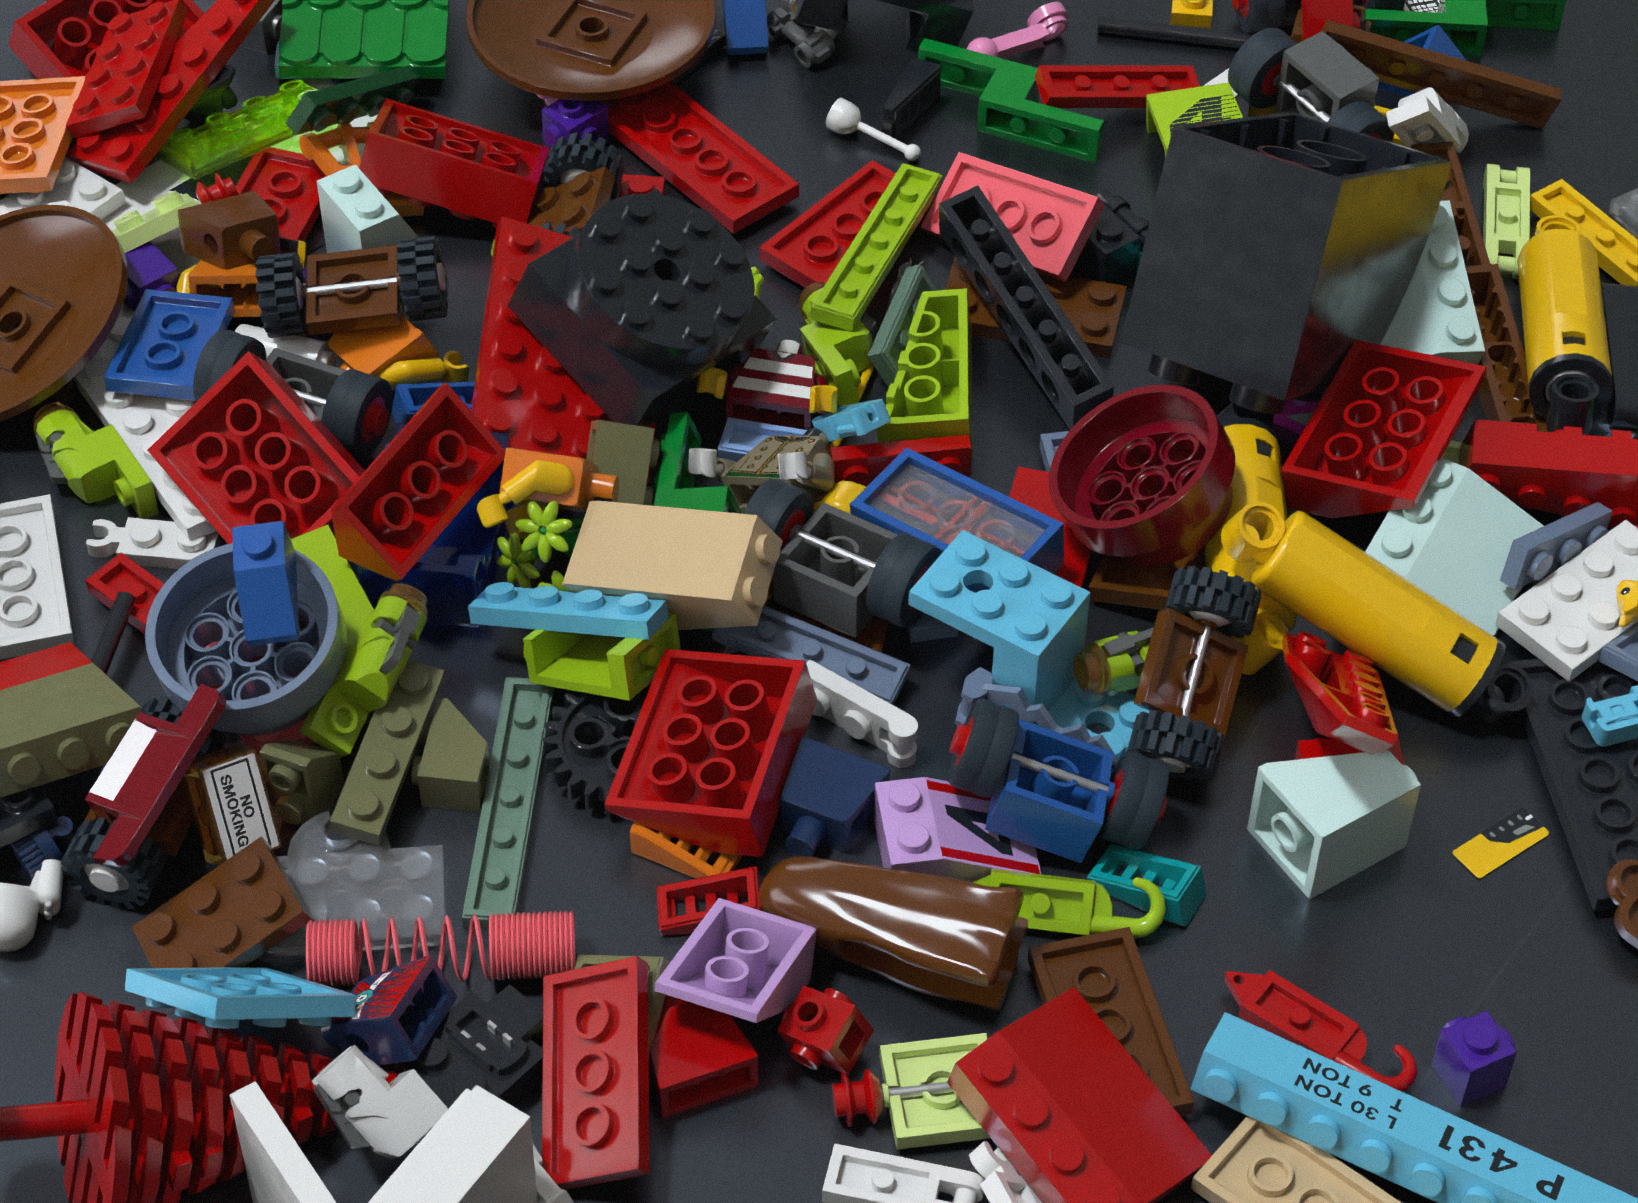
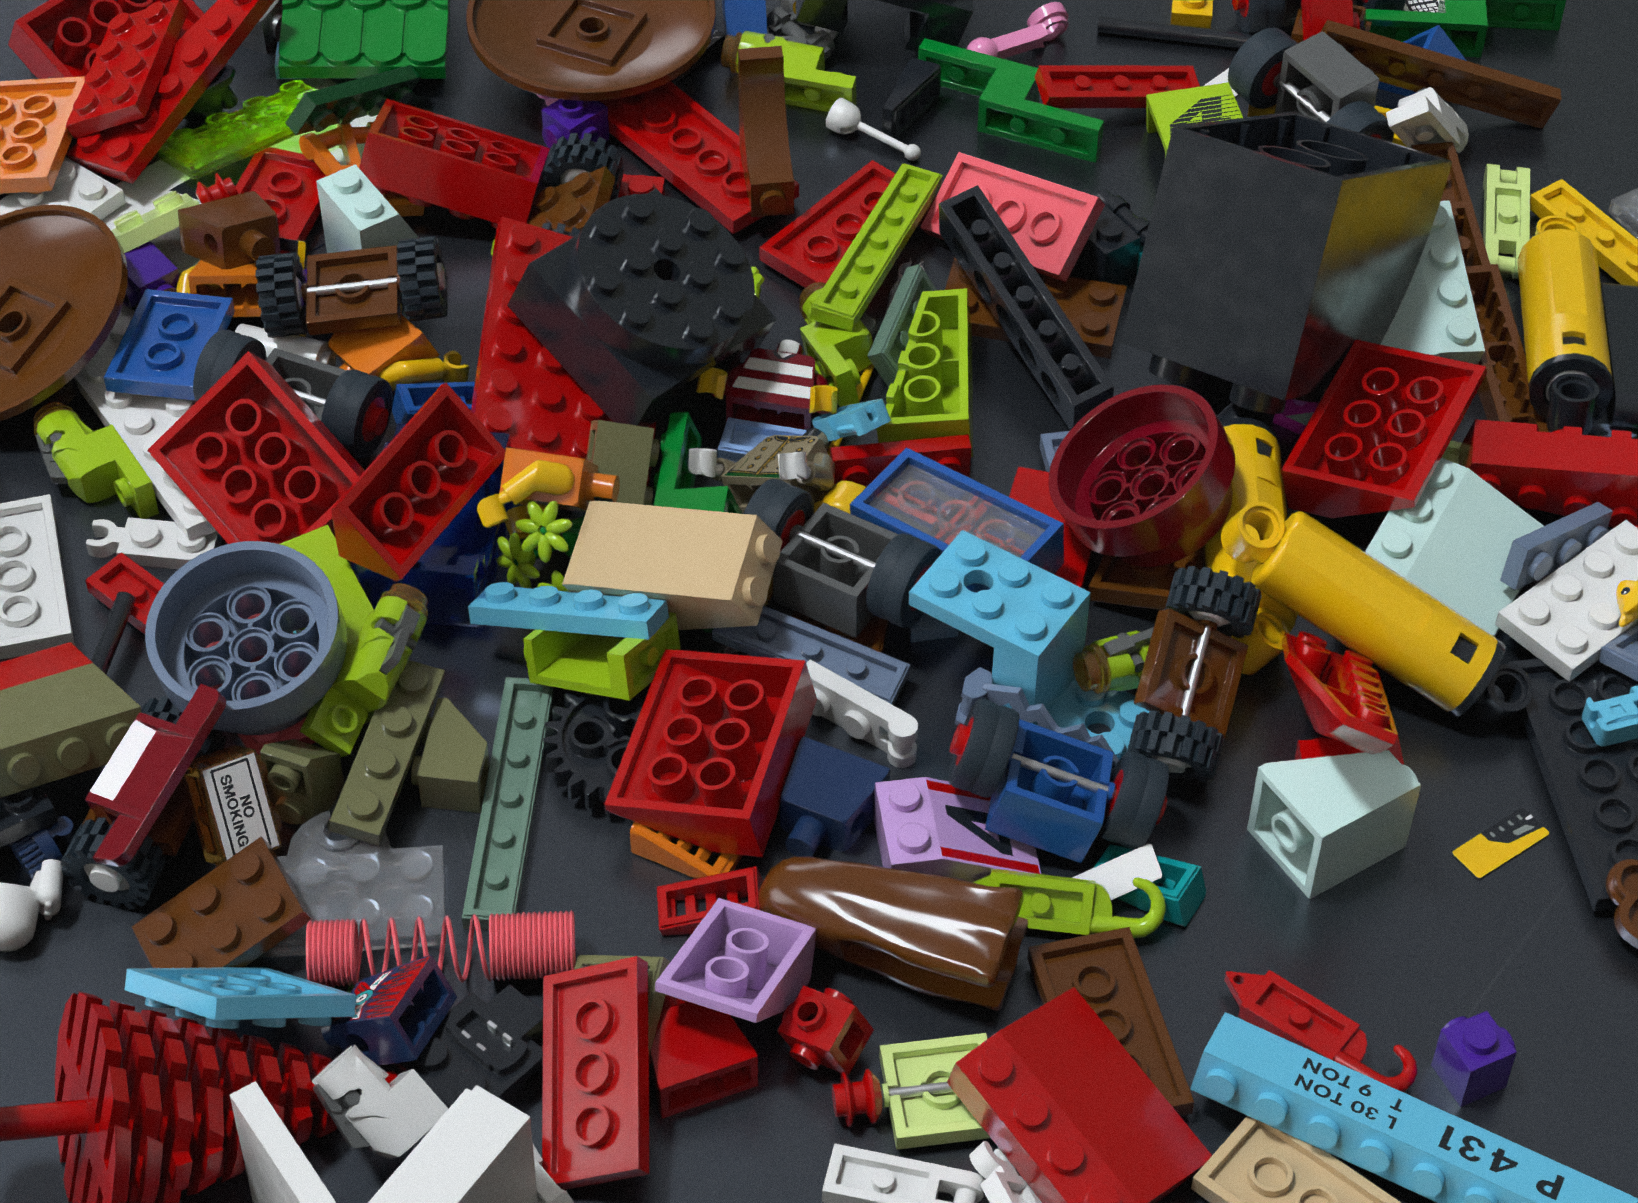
(266, 582): blue slope -> none
(764, 132): none -> reddish brown arch
(804, 70): none -> lime plate
(1119, 873): none -> white sticker

